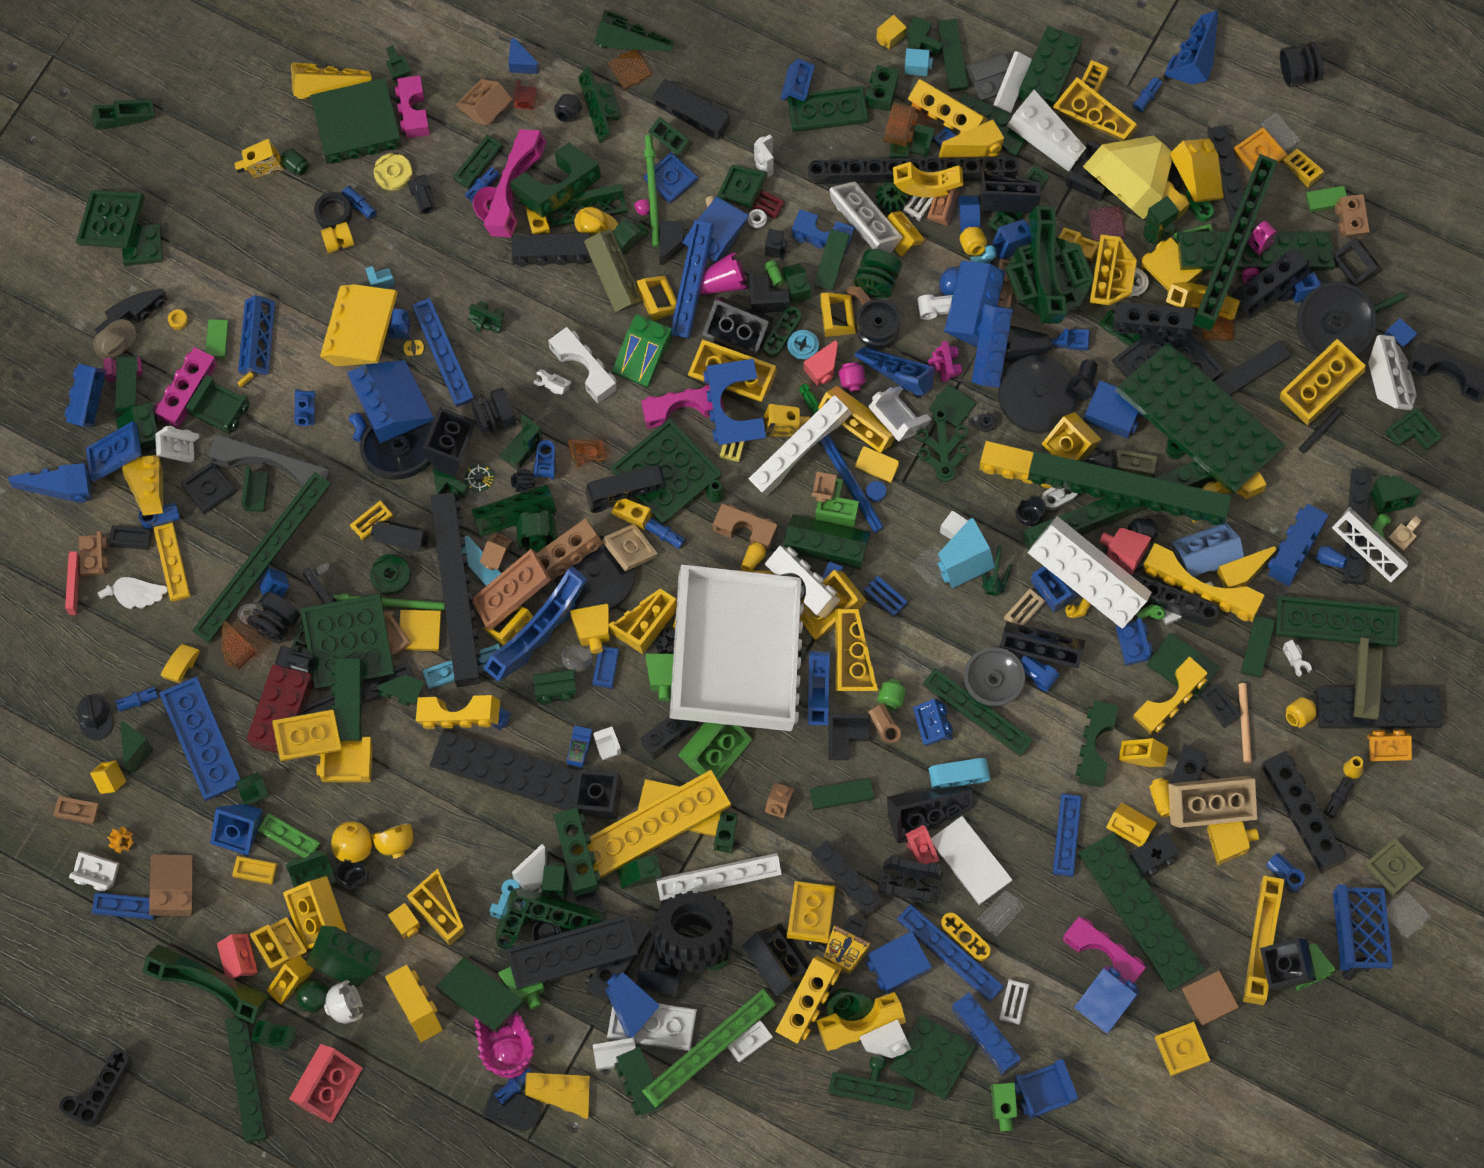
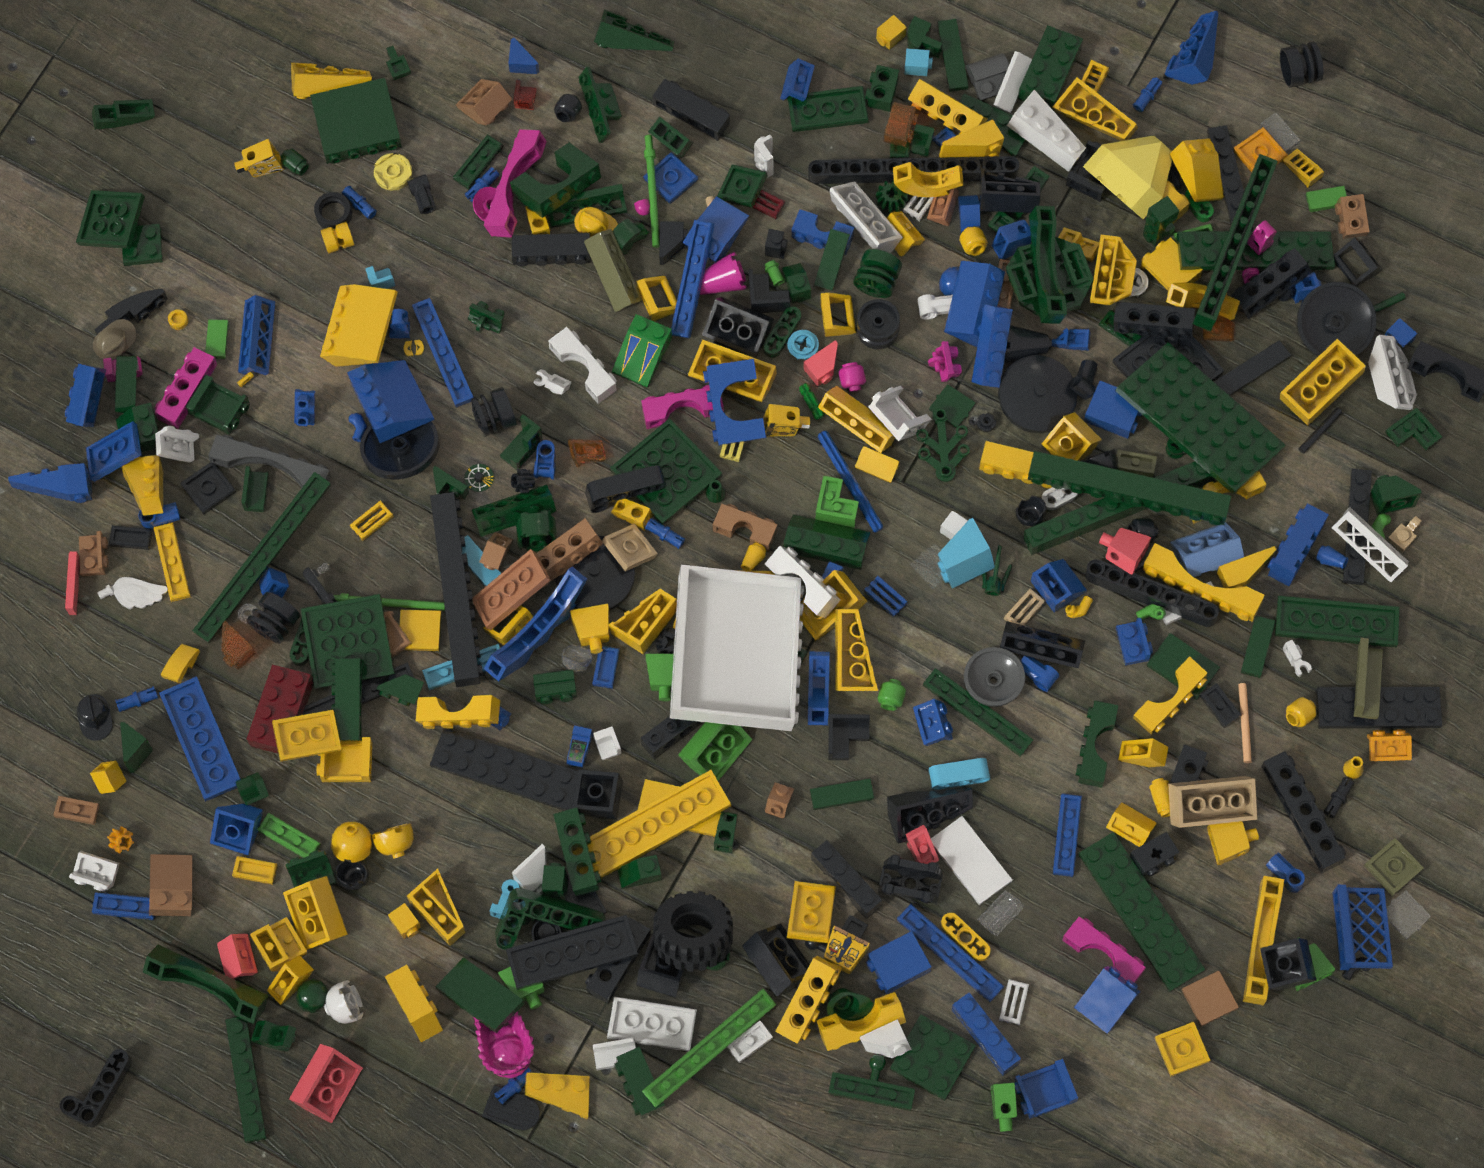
(295, 660): black piece -> none
(343, 956): dark green slope -> none
(387, 585): dark green plate -> none
(400, 535): black window -> none
(415, 121): dark pink arch -> none
(448, 440): black slope -> none
(629, 69): clear orange piece -> none
(629, 1003): blue slope -> none
(719, 876): white plate -> none
(757, 213): white plate -> none
(816, 428): white arch -> none
(824, 486): medium nougat bracket -> none
(859, 293): medium nougat tile -> none
(876, 491): blue tile -> none
(883, 721): medium nougat piece -> none
(904, 372): blue wedge -> none
(987, 257): medium azure arm -> none
(1089, 572): white brick -> none
(1106, 222): clear pink piece -> none

